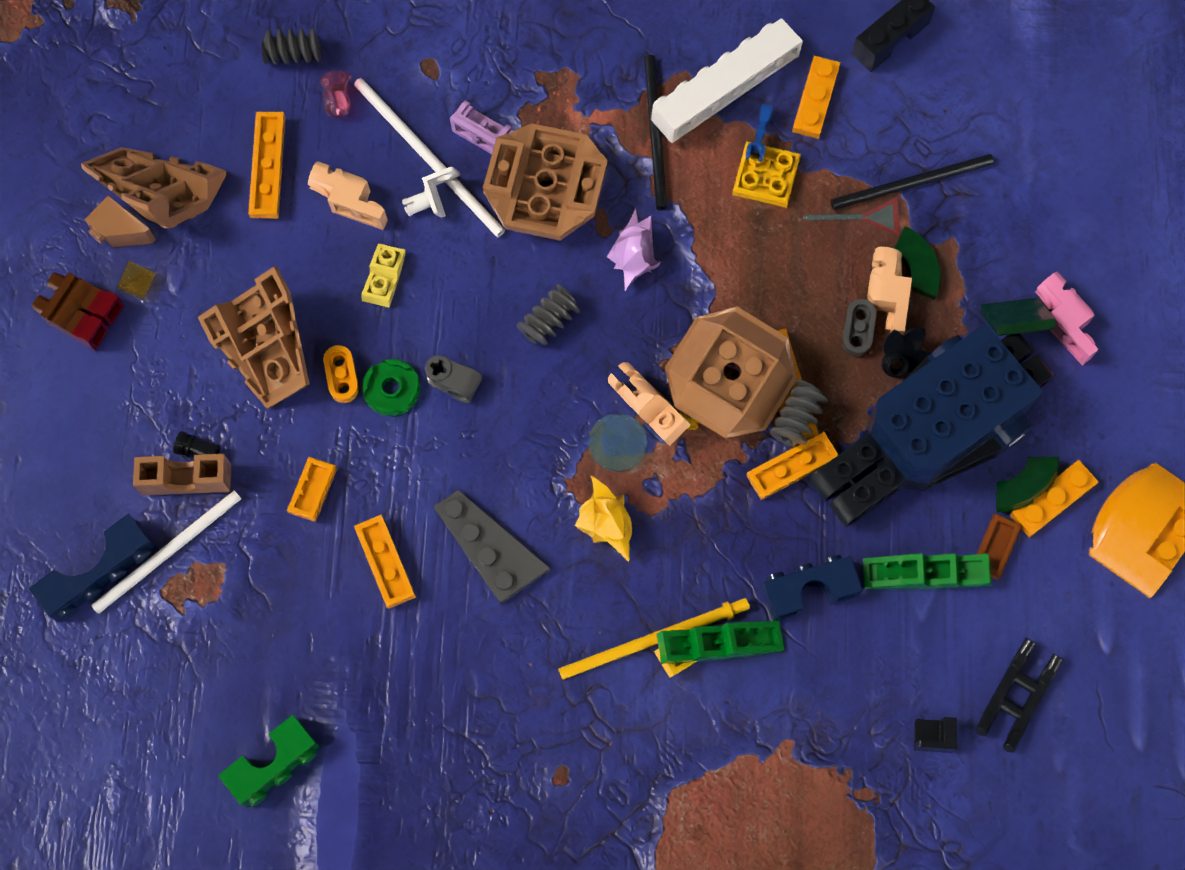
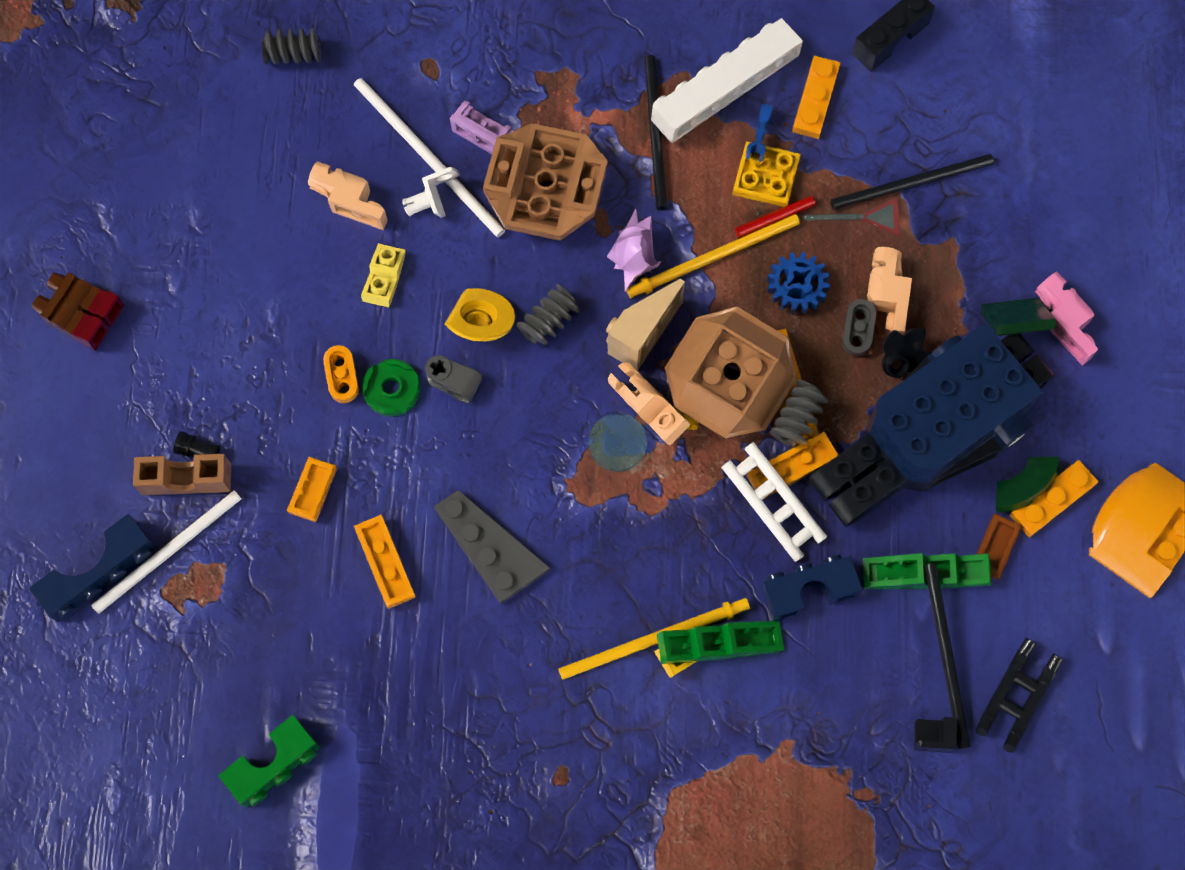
(117, 226): medium nougat slope -> none
(135, 280): clear yellow tile -> none
(156, 187): medium nougat wedge -> none
(261, 338): medium nougat wedge -> none
(267, 165): light orange plate -> none
(335, 97): clear pink animal -> none
(481, 315): none -> yellow hat
(606, 519): yellow hair -> none
(642, 324): none -> tan slope
(647, 284): none -> yellow bar
(774, 217): none -> red bar
(792, 505): none -> white bar
(796, 294): none -> blue gear
(921, 263): dark green tile -> none
(947, 654): none -> black piece

